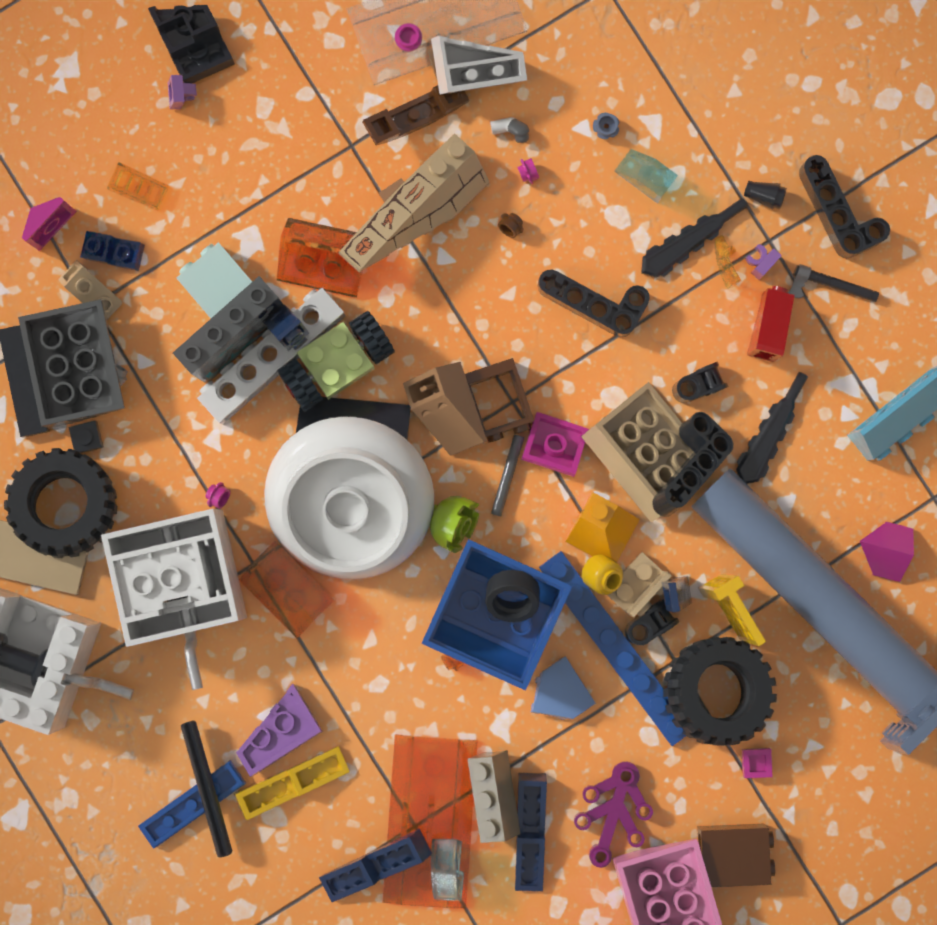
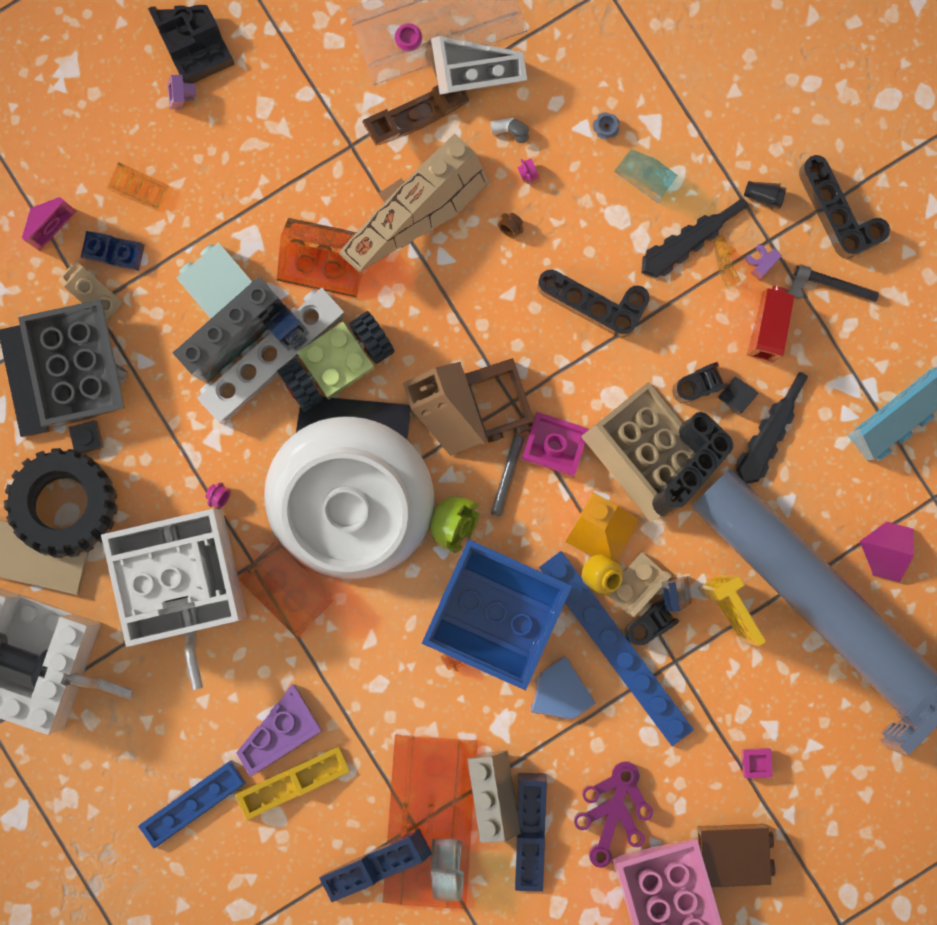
(206, 789): black axle -> none
(512, 581): black tyre -> none
(738, 395): none -> black slope
(754, 685): black tyre -> none

